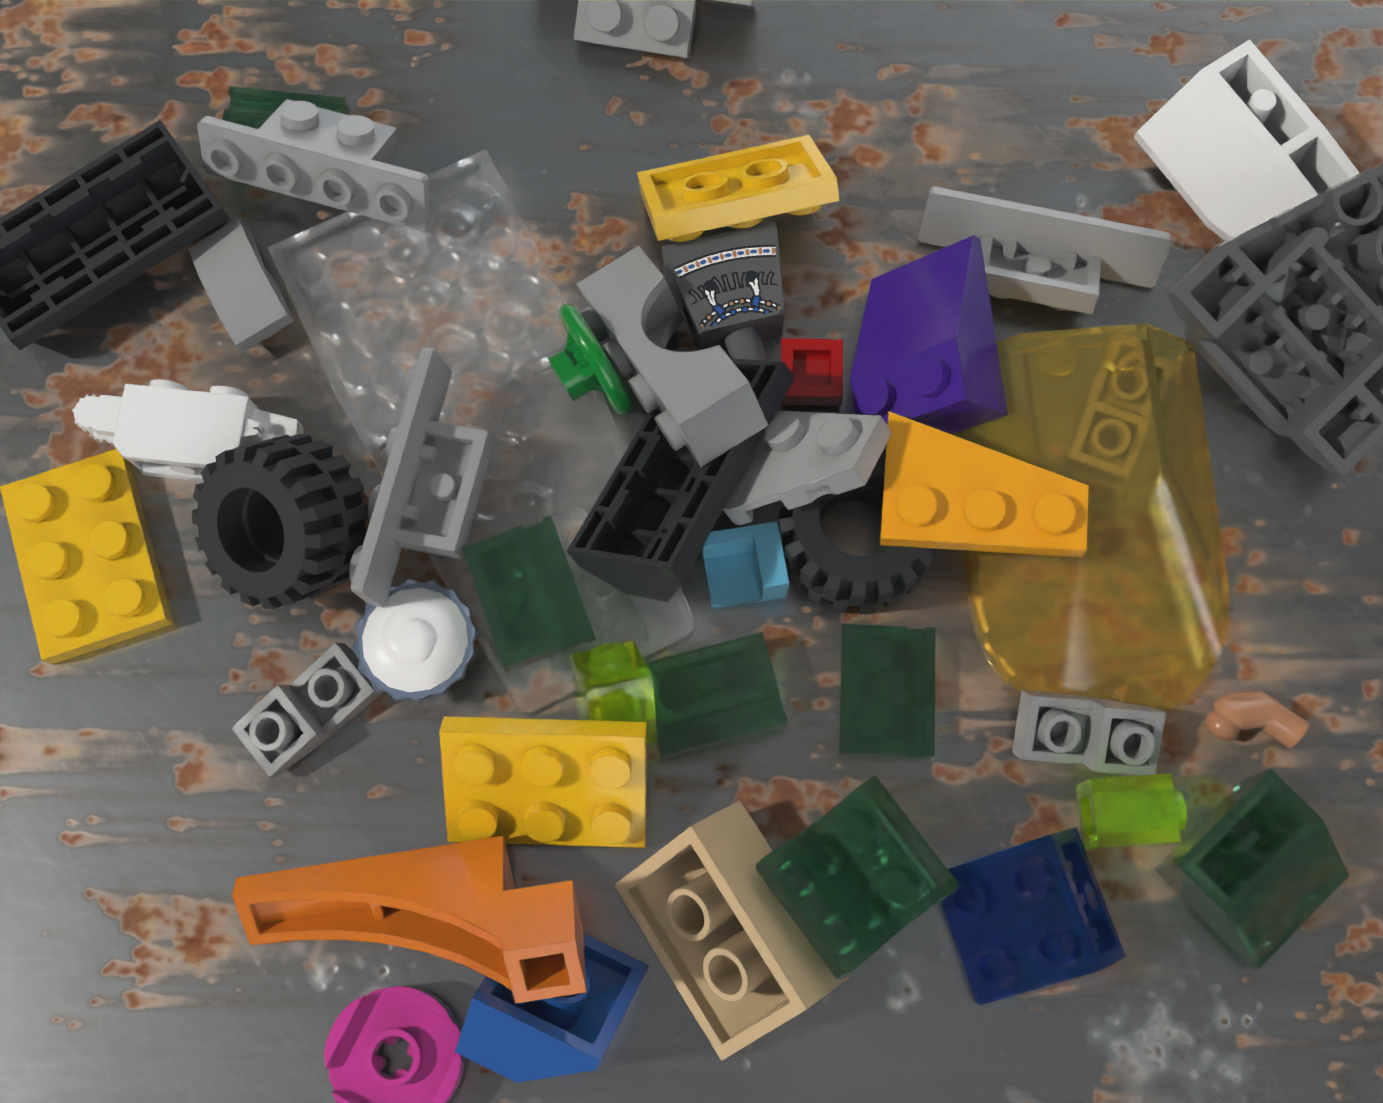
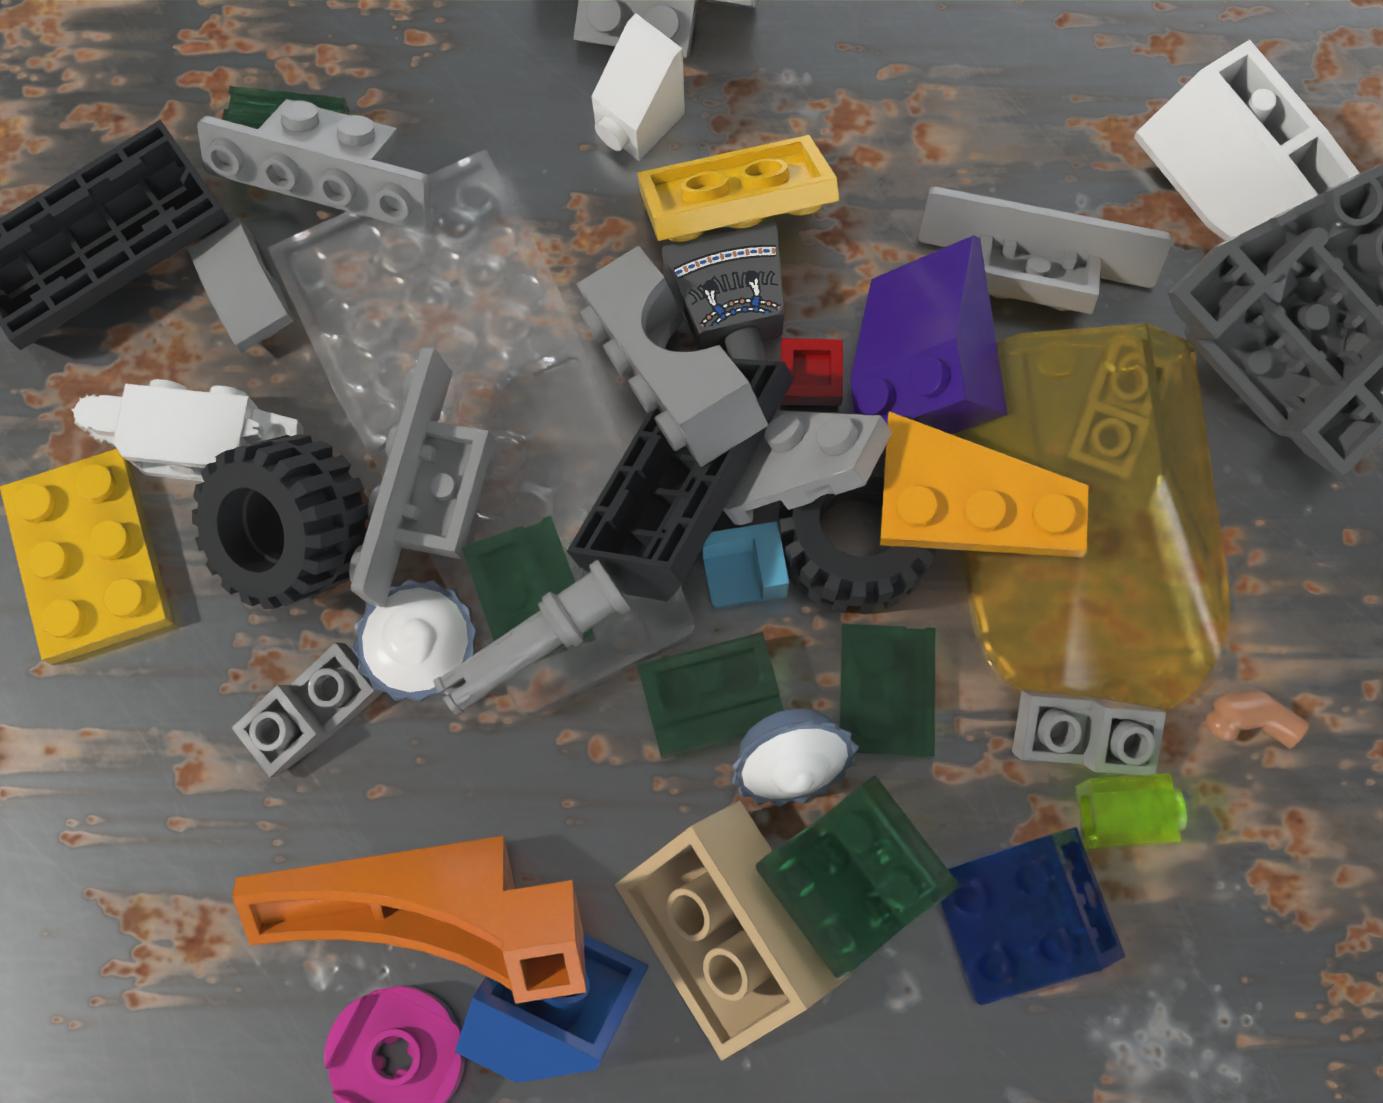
(545, 781): yellow plate -> none
(559, 621): none -> light grey pin
(584, 364): green piece -> none
(614, 685): clear neon green brick -> none
(639, 90): none -> white slope
(792, 757): none -> white piece
(1256, 866): clear green slope -> none

